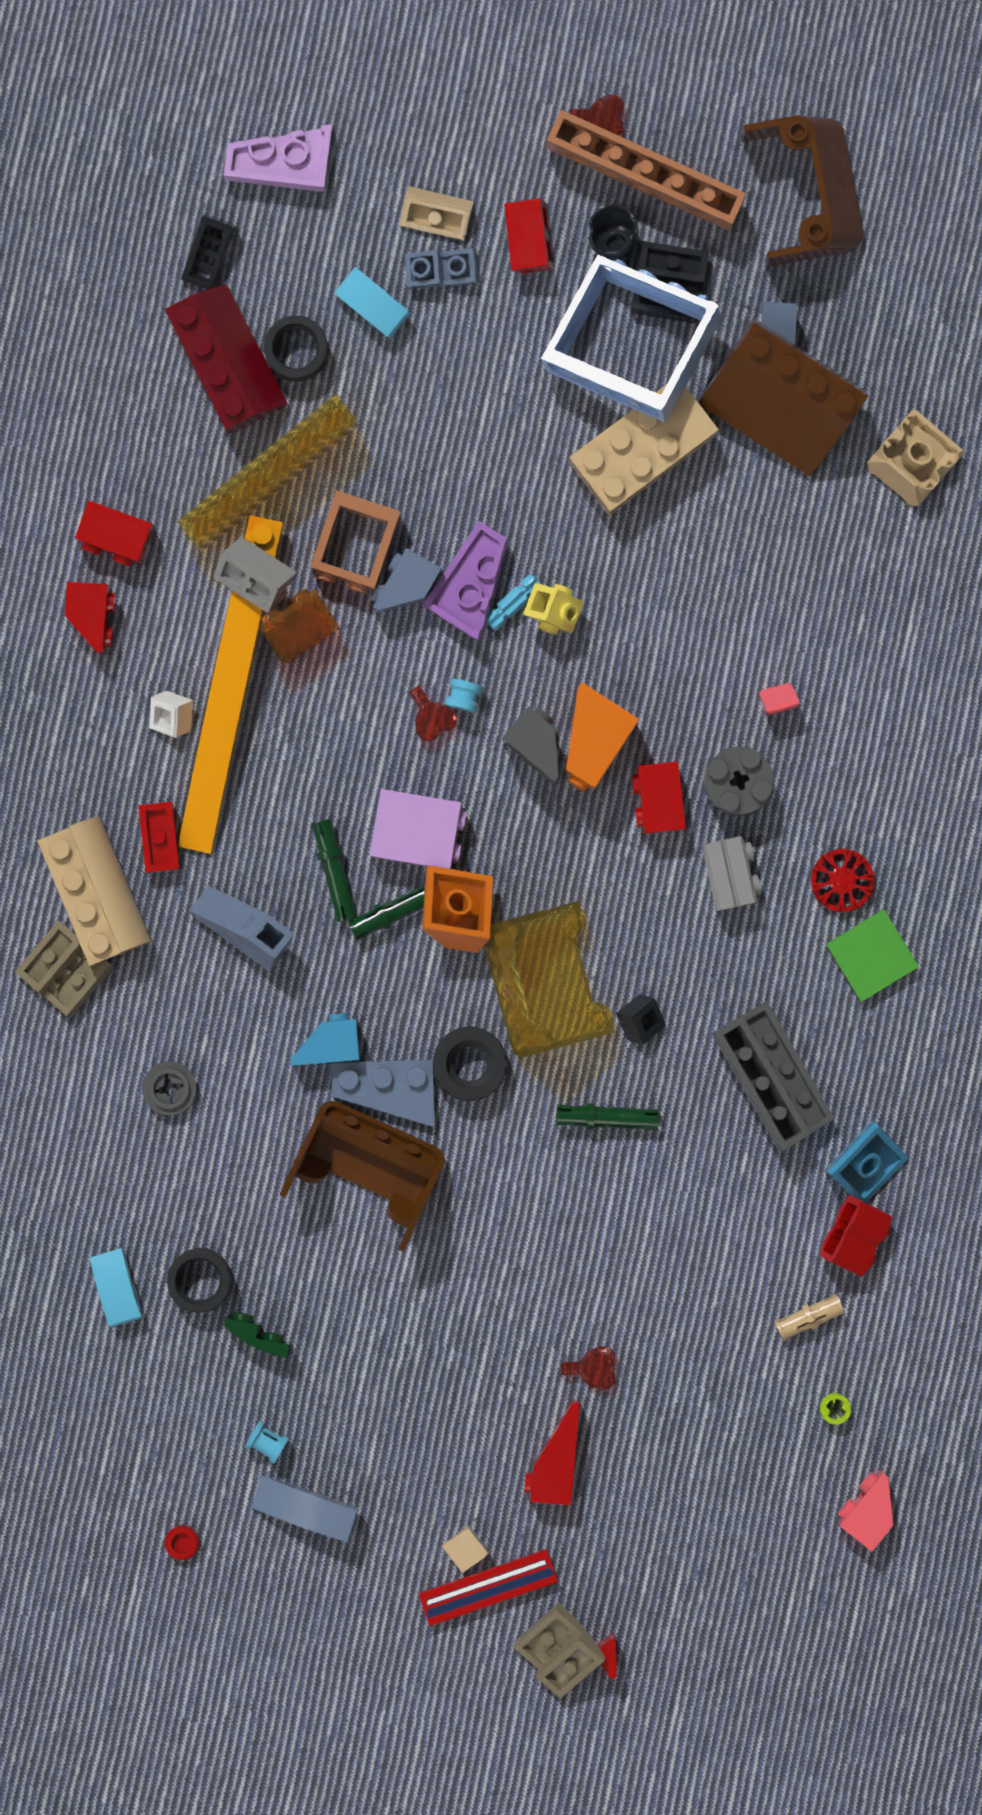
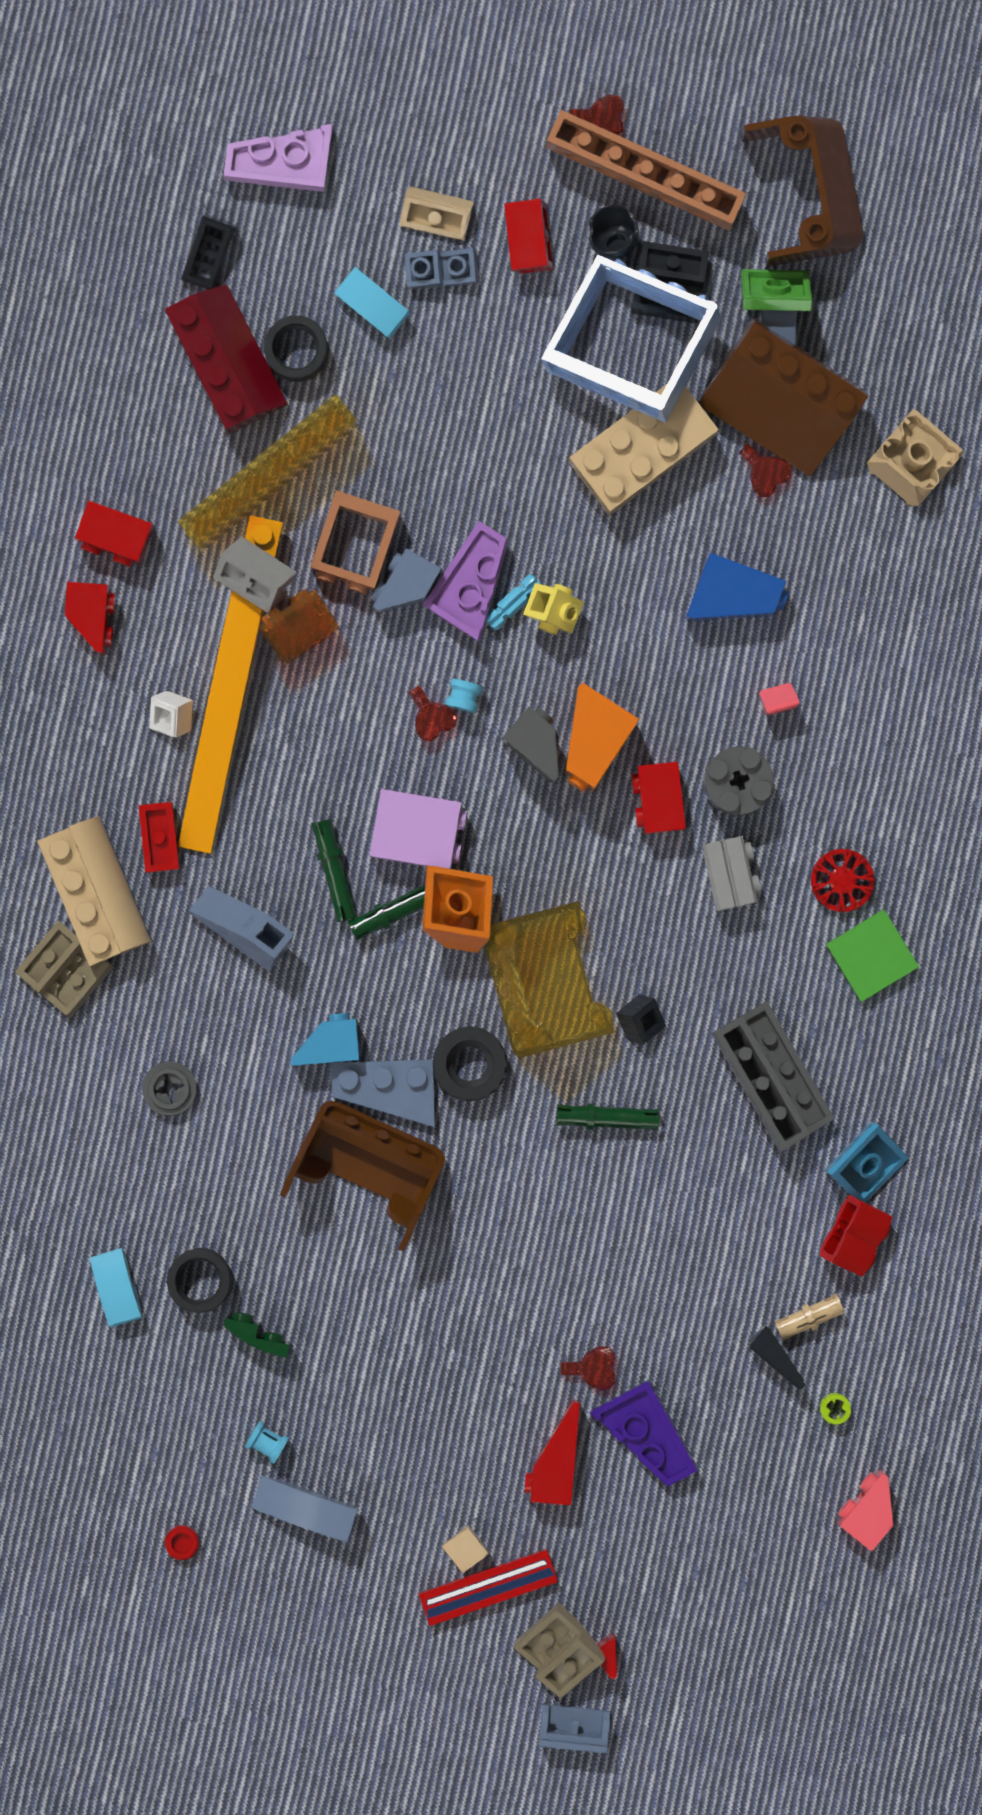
(574, 1728): none -> sand blue hinge
(648, 1431): none -> dark purple wing
(735, 591): none -> blue slope
(765, 471): none -> clear red rock
(770, 1350): none -> black slope
(776, 290): none -> bright green tile

